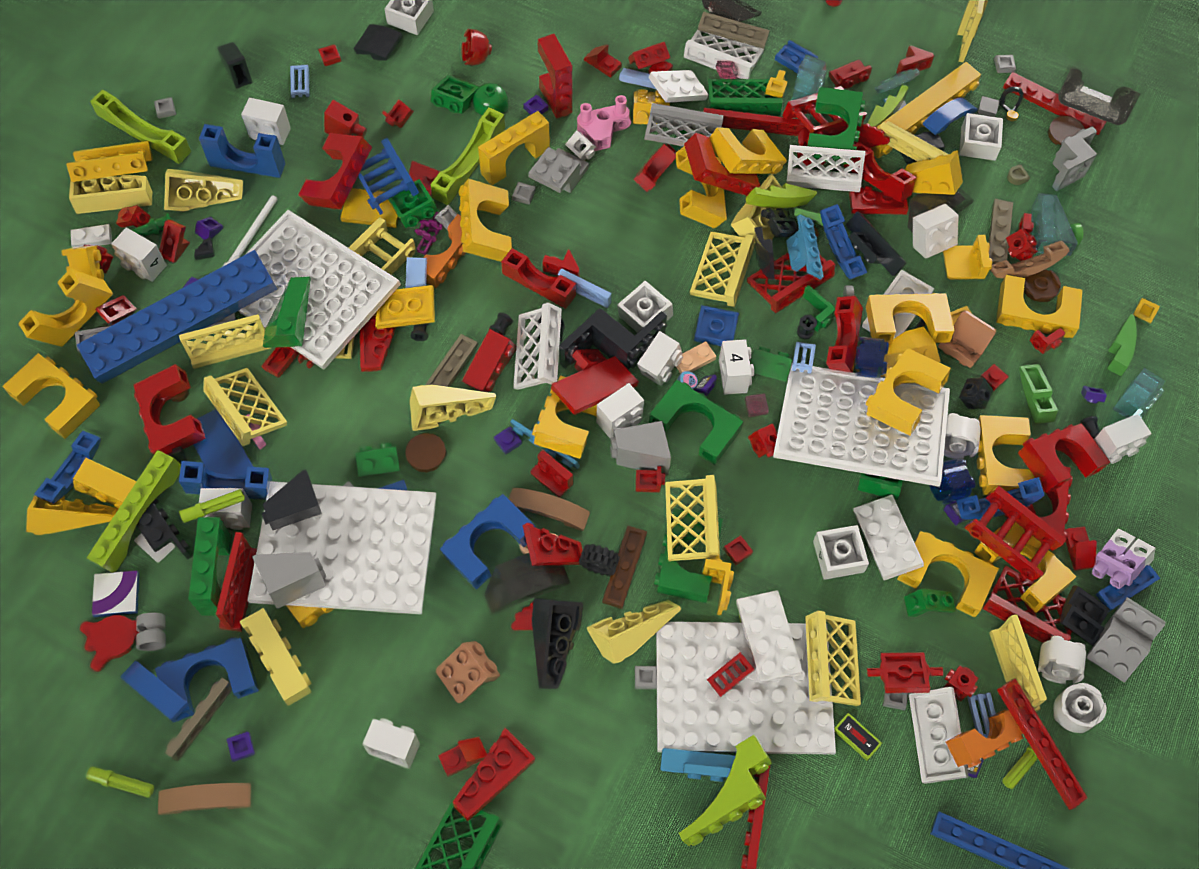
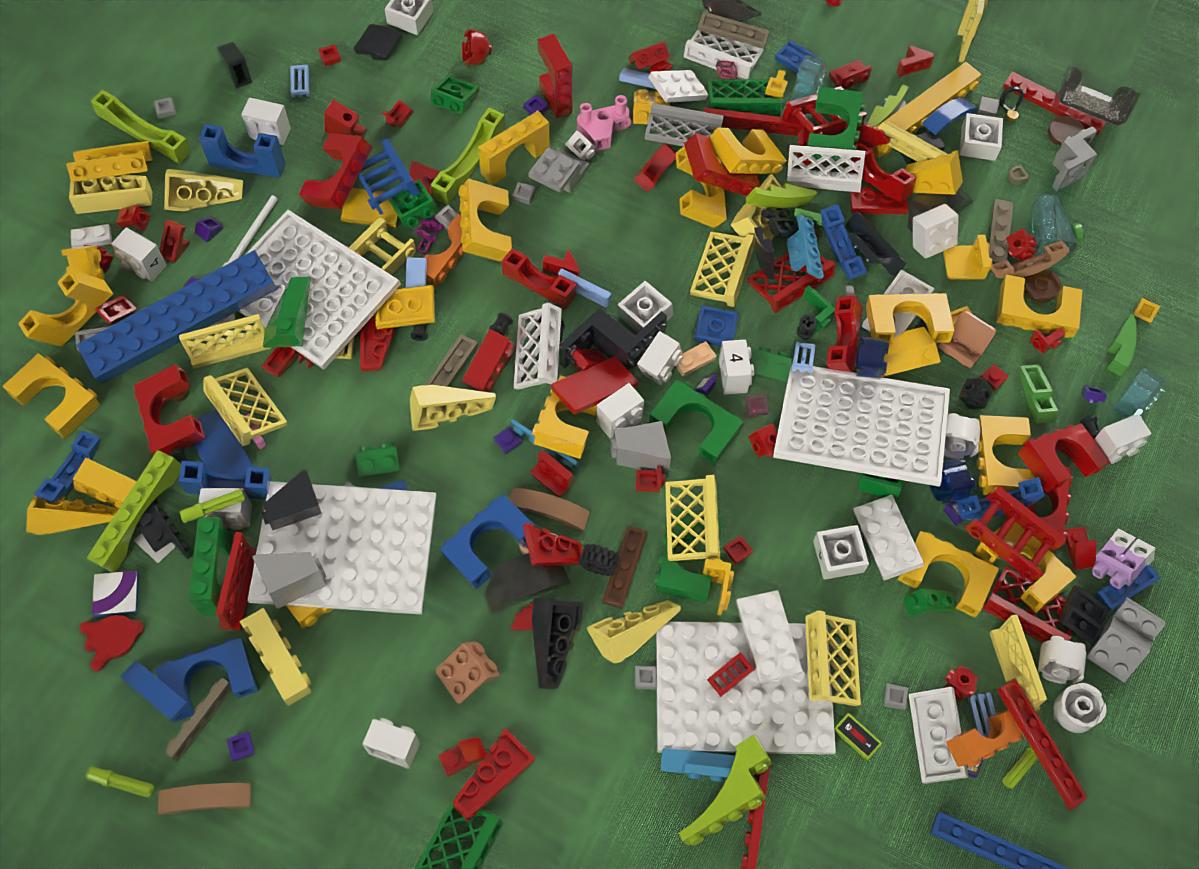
(151, 631): light grey wheel -> none
(154, 226): green pin -> none
(205, 250): black tile -> none
(425, 452): reddish brown tile -> none
(490, 96): green cylinder -> none
(603, 61): red slope -> none
(689, 378): tile -> none
(897, 80): clear light blue plate -> none
(904, 672): red plate -> none
(908, 368): yellow arch -> none
(1004, 63): light grey tile -> none
(1026, 223): red plate -> none

